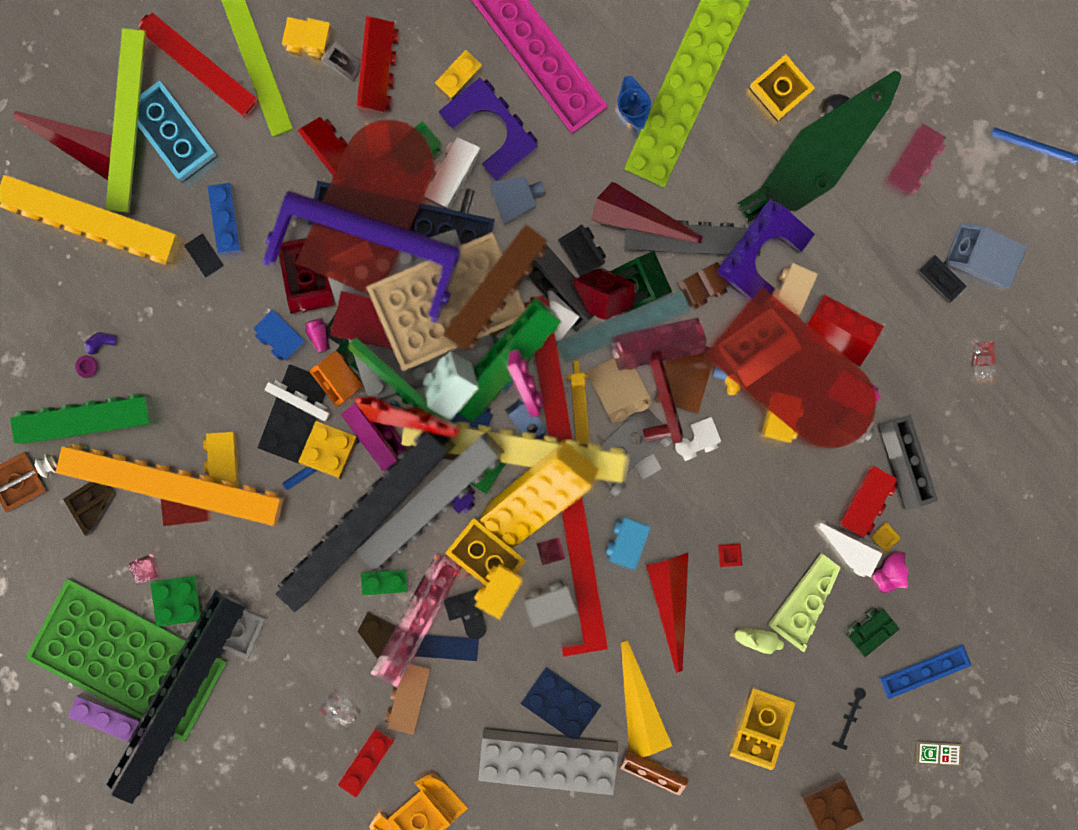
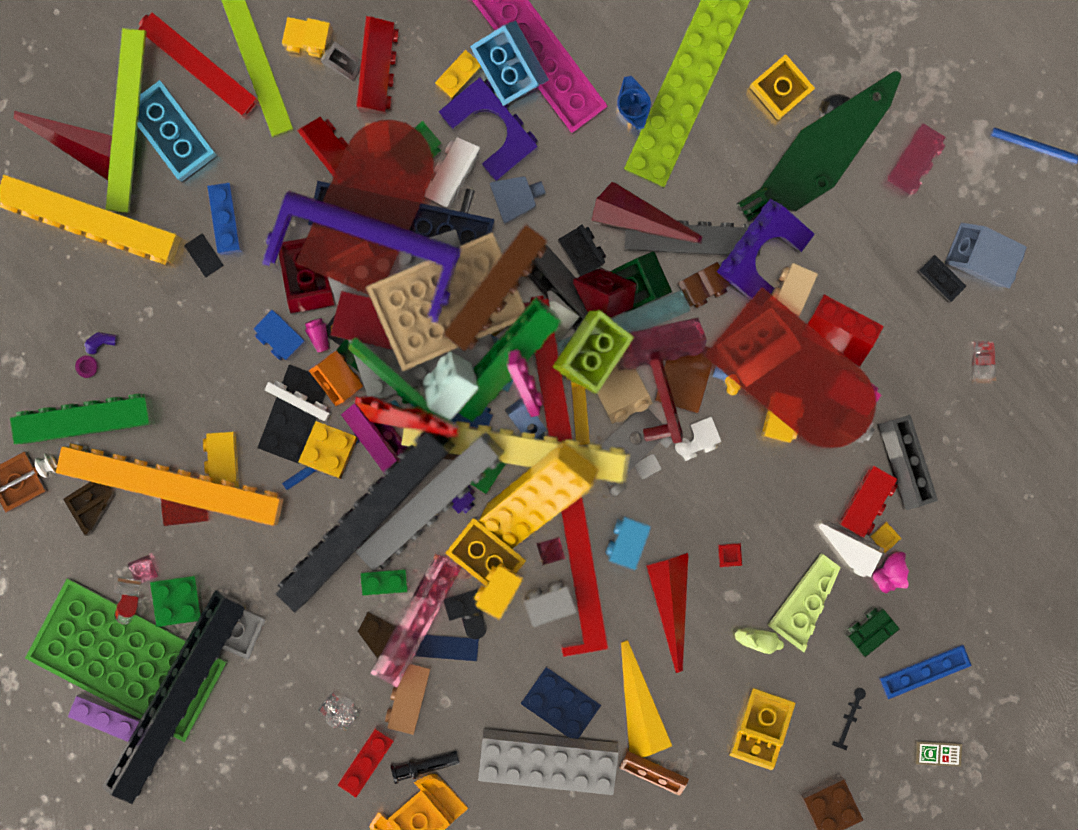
(128, 601): none -> leg
(415, 768): none -> black pin
(509, 63): none -> dark azure brick
(593, 351): none -> lime slope

